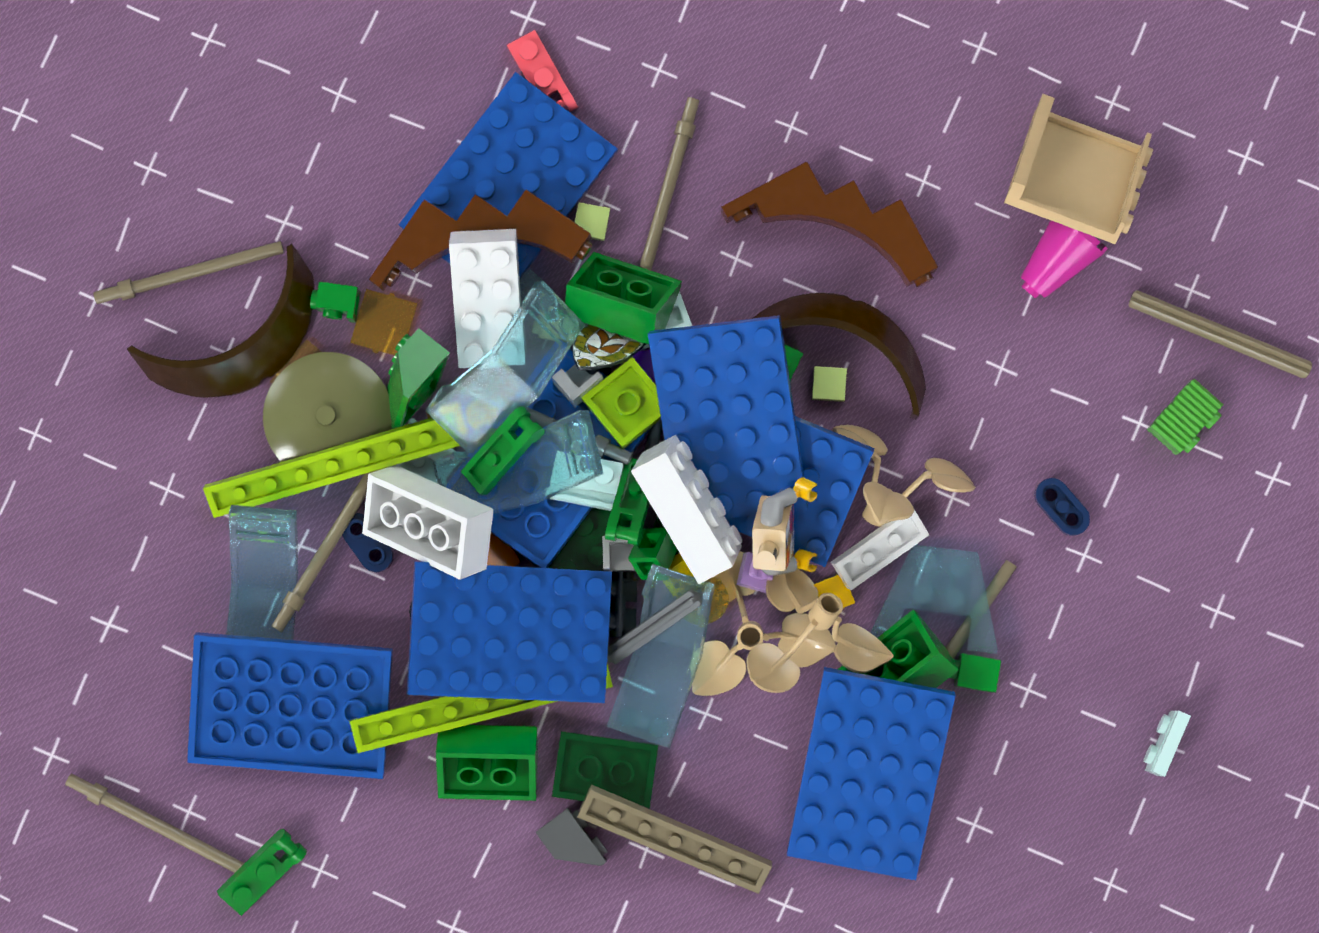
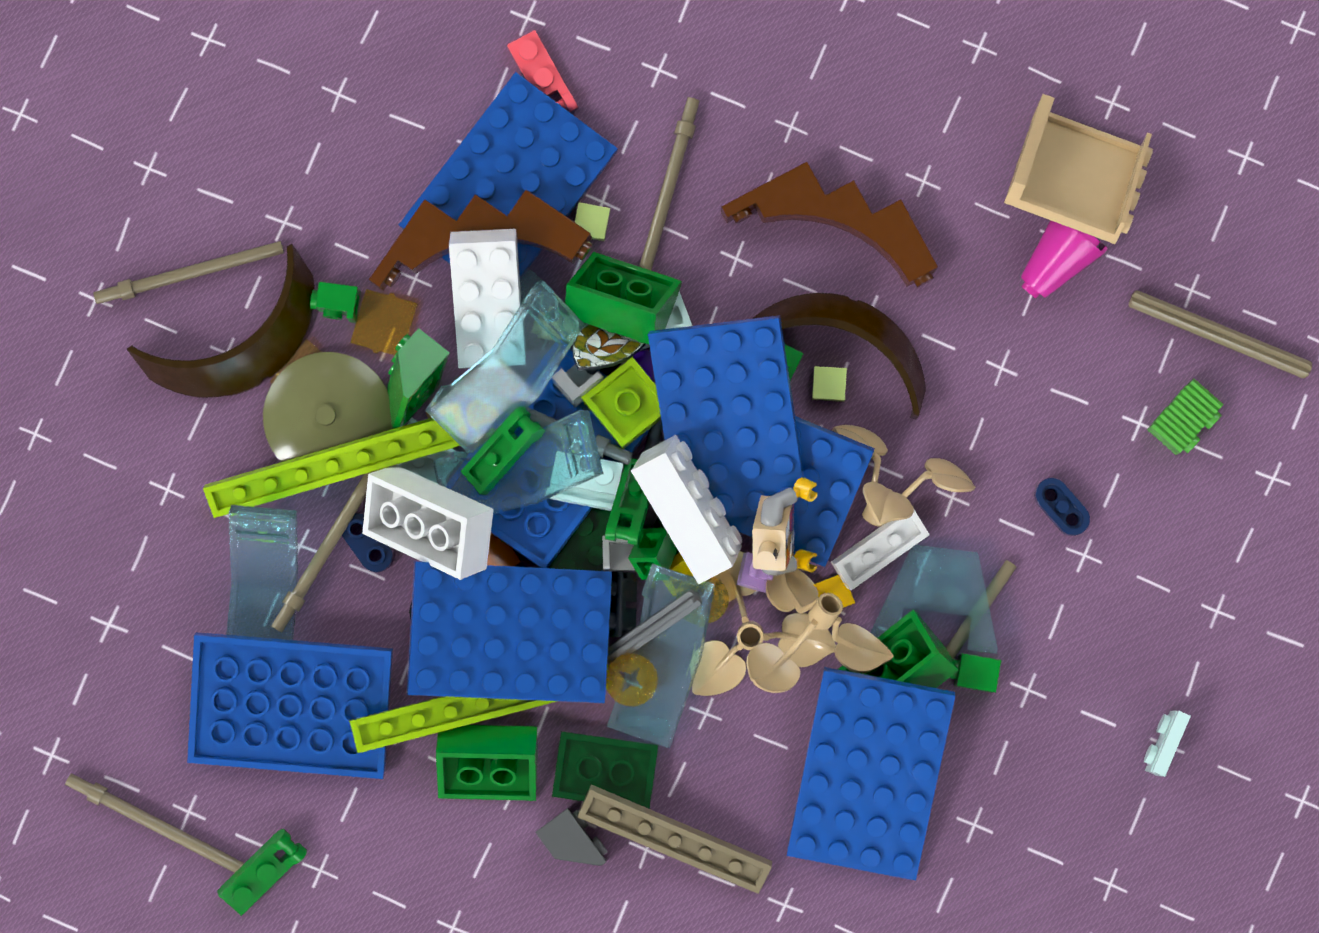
(646, 676): none -> clear yellow gear

